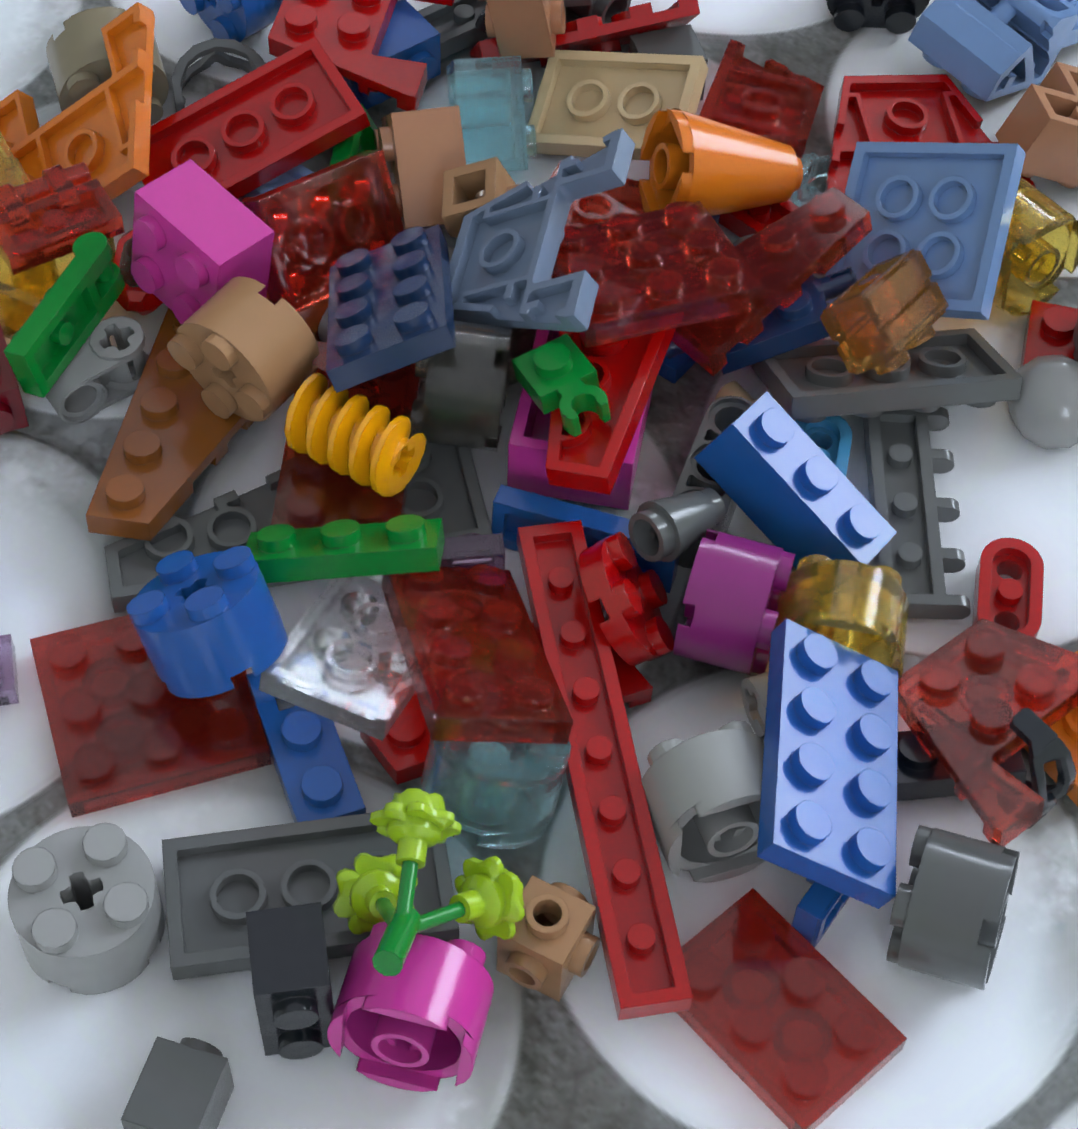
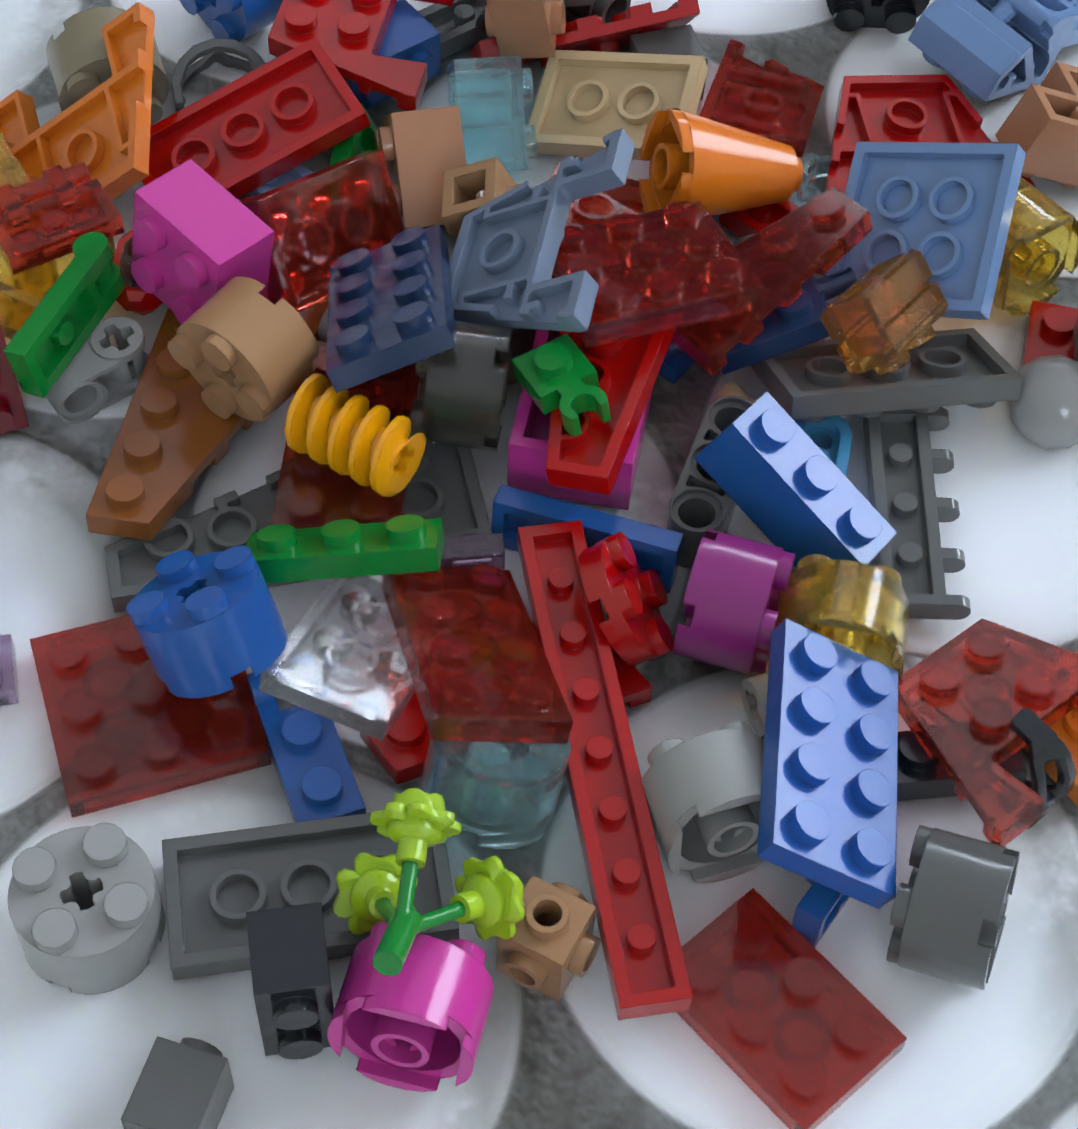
(673, 524): dark grey cone -> none
(1010, 601): red plate -> none

